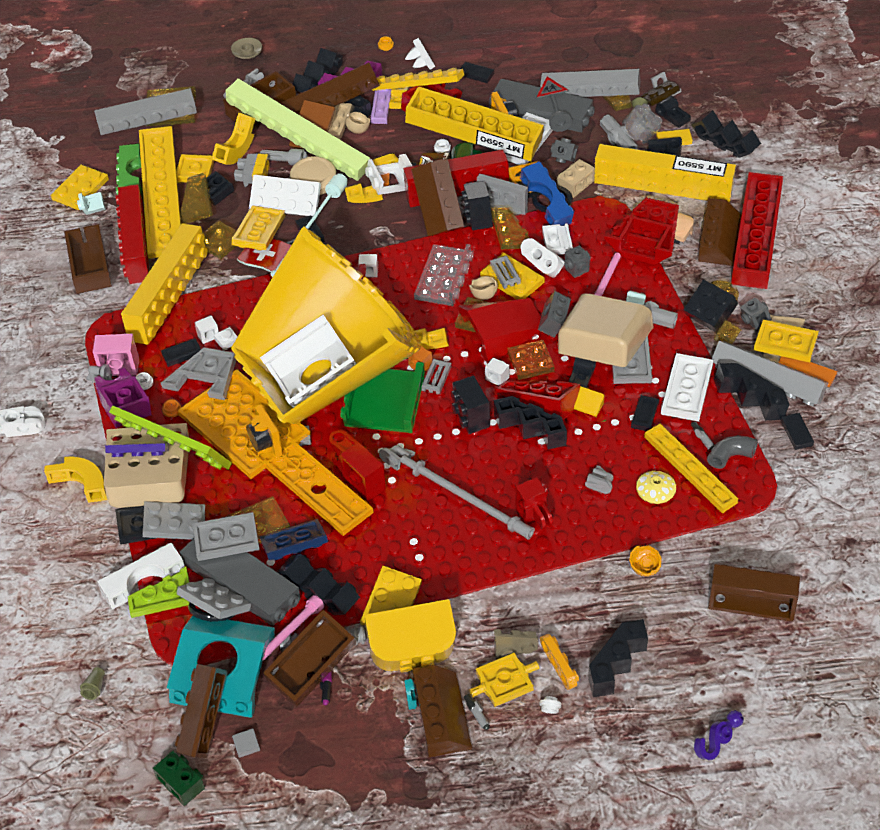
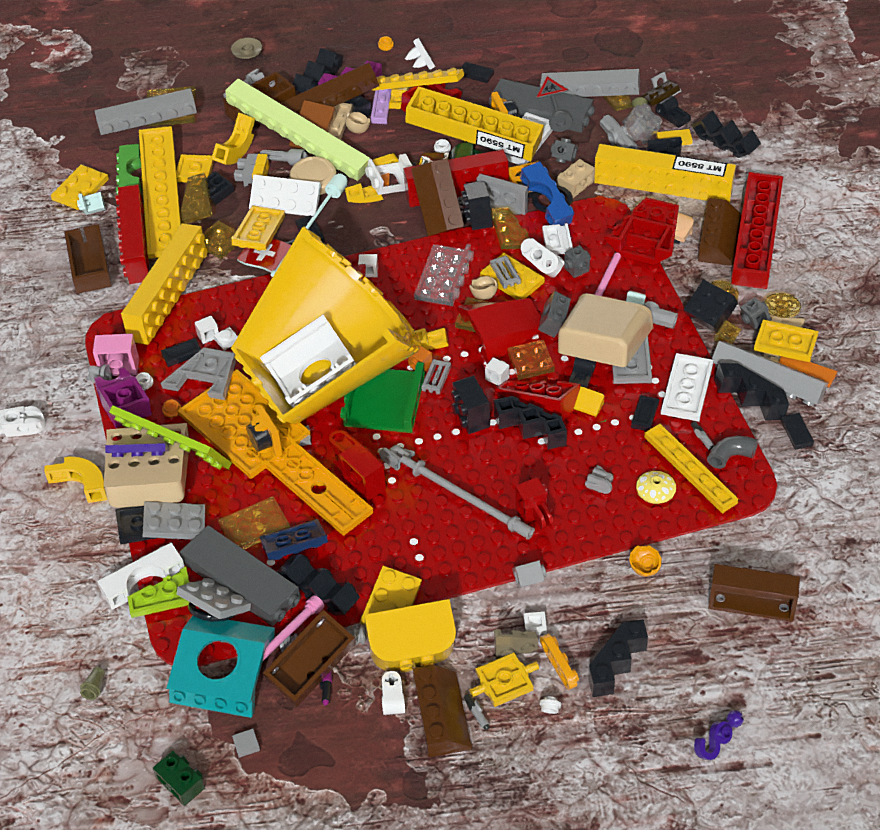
(201, 711): reddish brown slope -> none
(225, 536): light grey plate -> none
(392, 694): none -> white piece
(410, 694): teal tile -> none
(529, 574): none -> light grey brick
(535, 622): none -> white plate
(783, 305): none -> clear yellow dish

